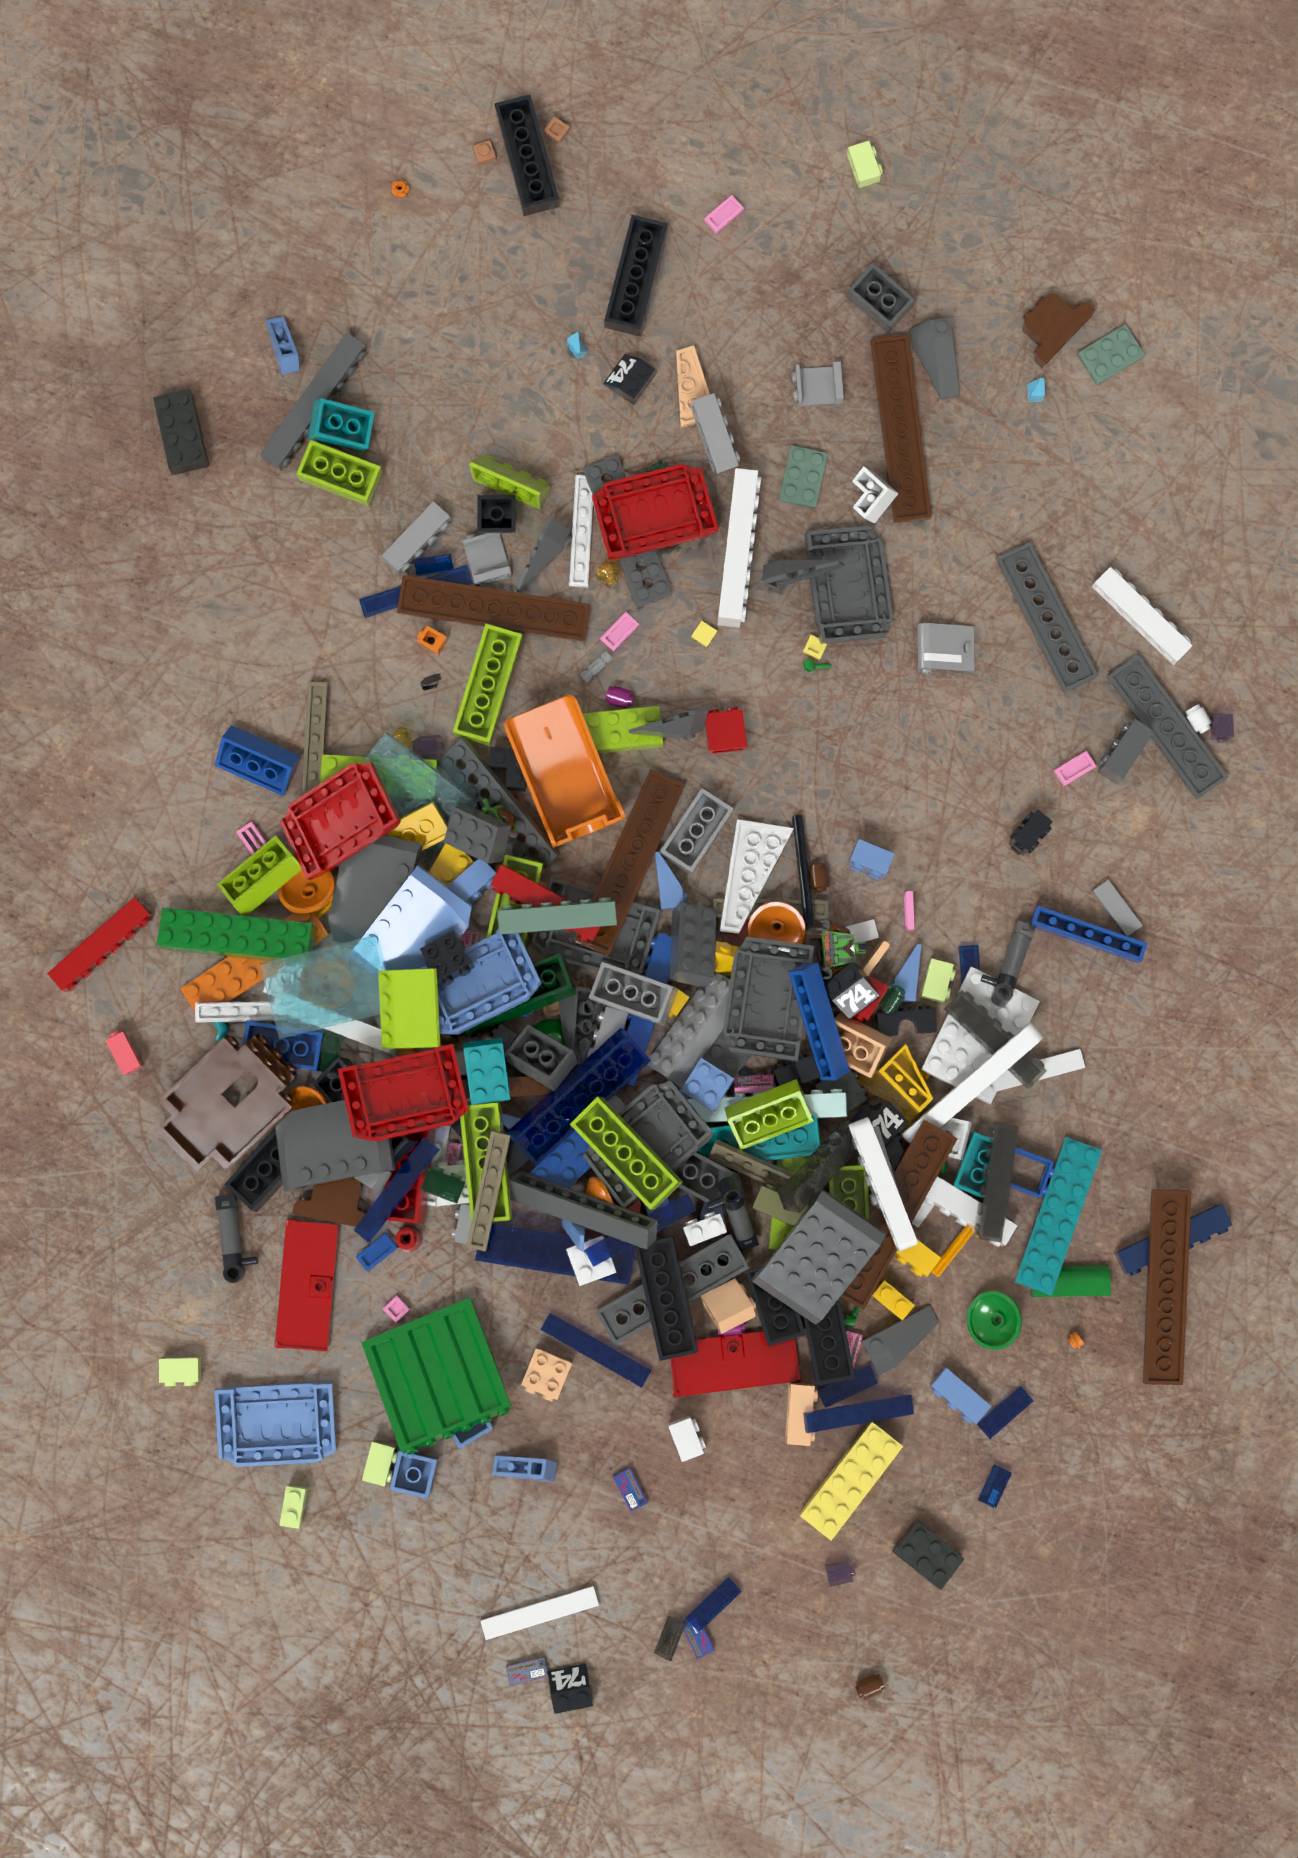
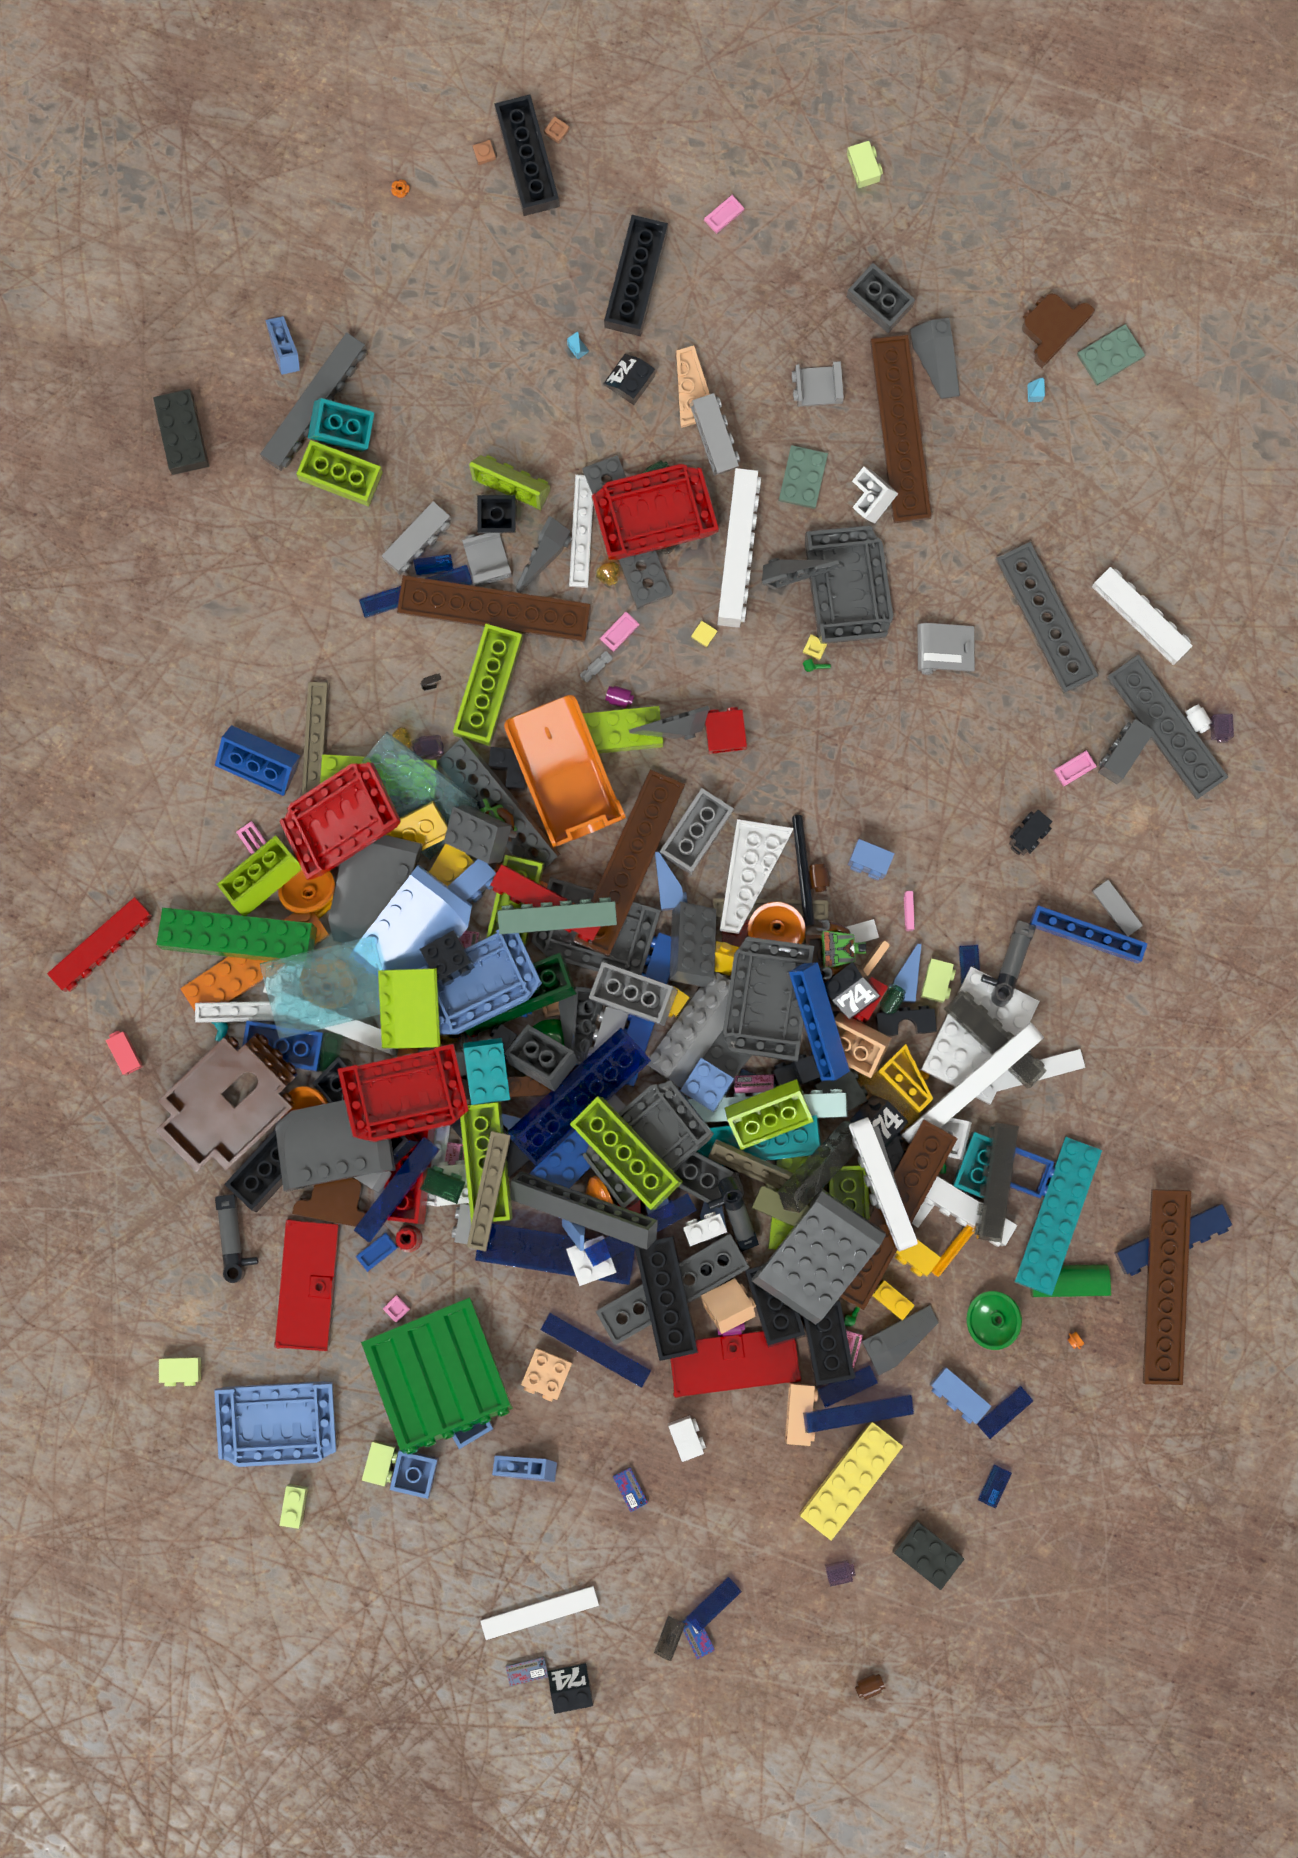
(427, 633): orange brick -> none

